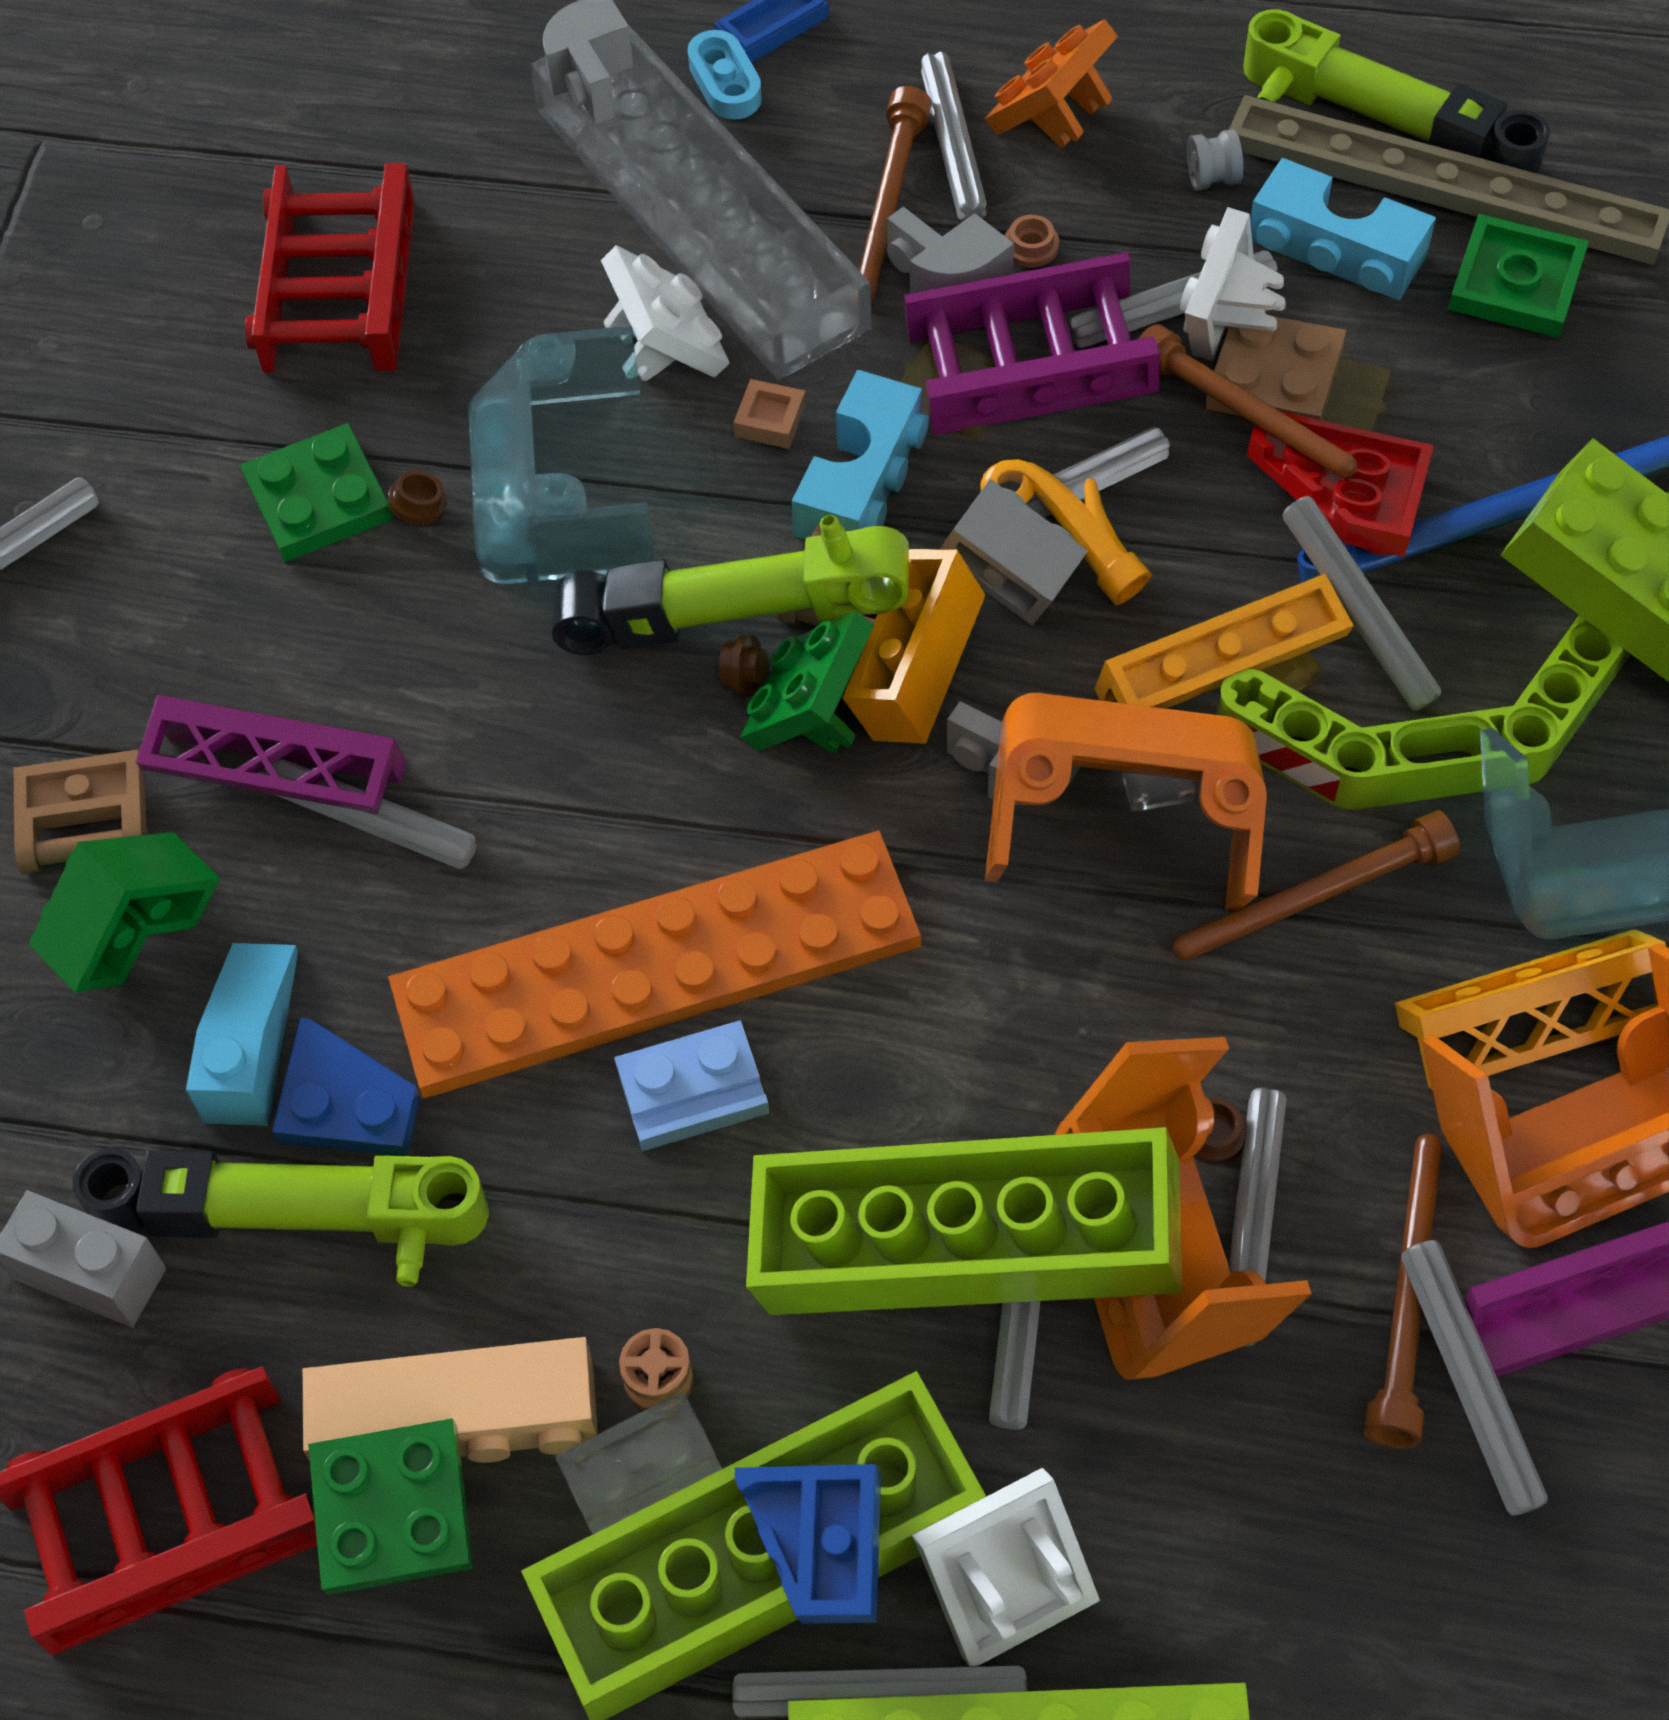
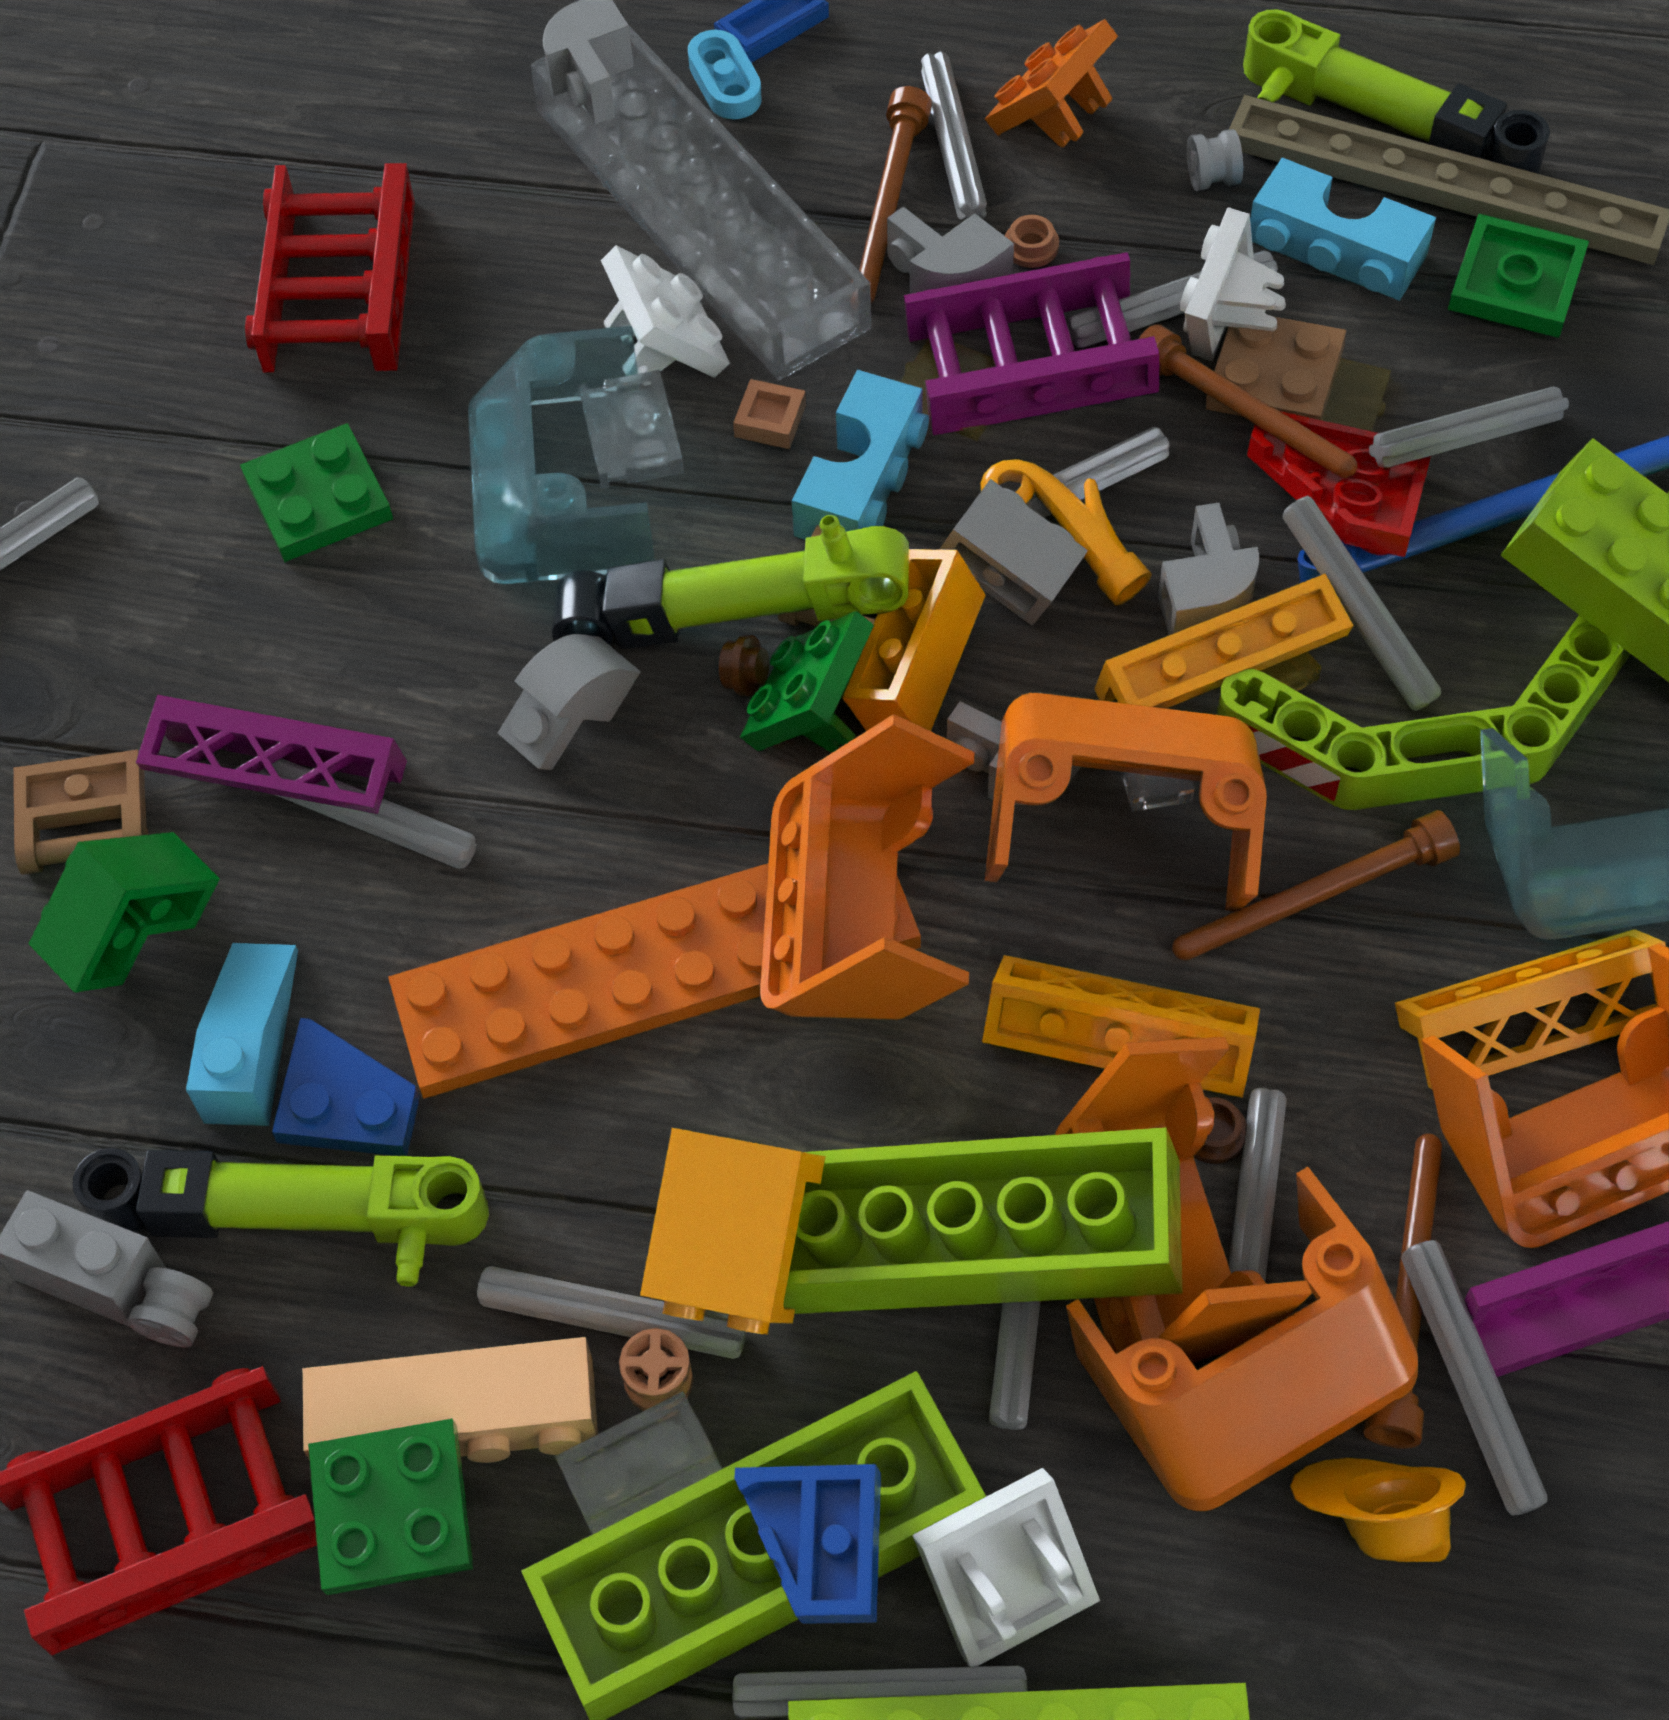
(170, 1307): none -> light grey wheel
(417, 498): reddish brown plate -> none
(563, 686): none -> light grey brick
(602, 1310): none -> light grey axle
(631, 429): none -> clear plate
(691, 1085): light blue plate -> none
(727, 1229): none -> light orange panel
(836, 878): none -> orange windscreen
(1094, 1015): none -> light orange fence
(1212, 581): none -> light grey brick
(1275, 1394): none -> orange windscreen
(1387, 1506): none -> light orange piece
(1468, 427): none -> light grey axle

